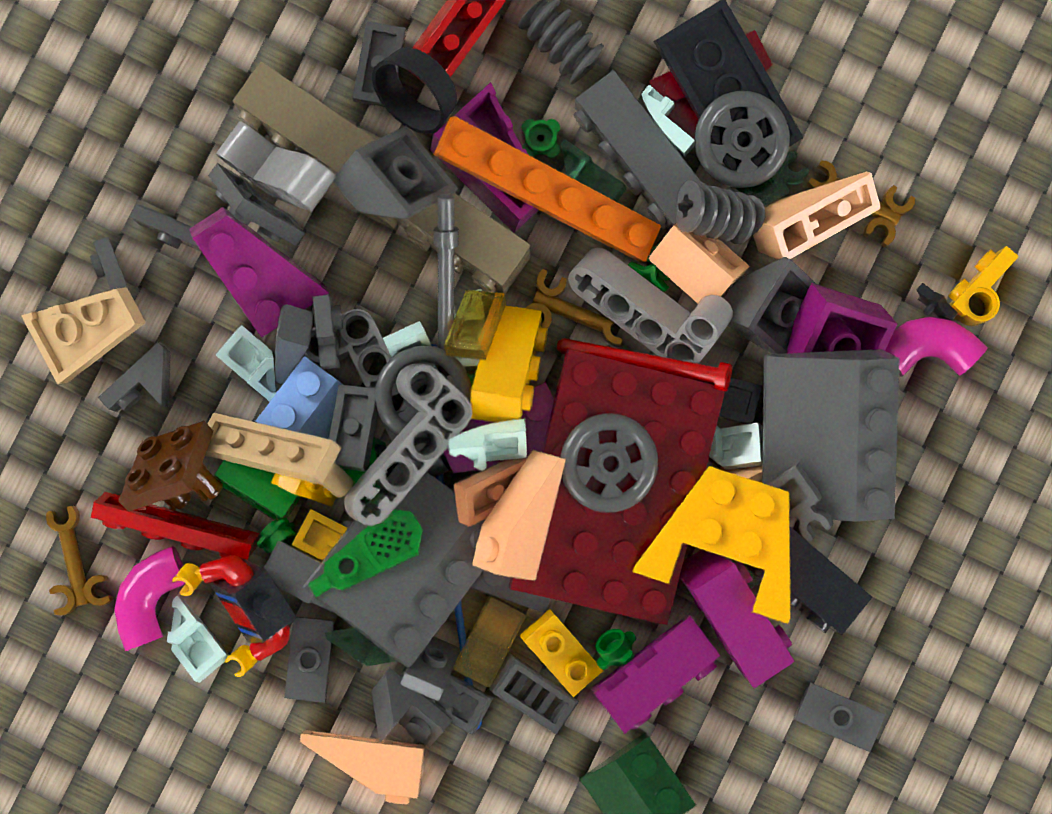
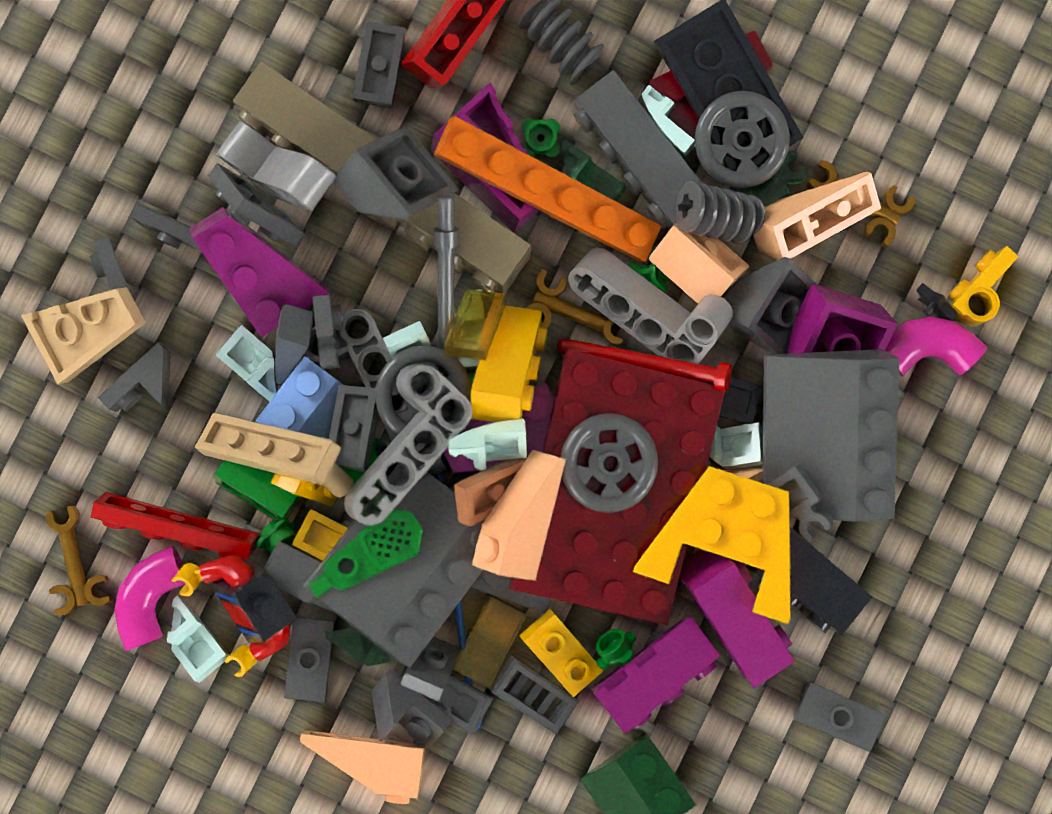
(170, 468): reddish brown plate -> none
(401, 103): black tyre -> none

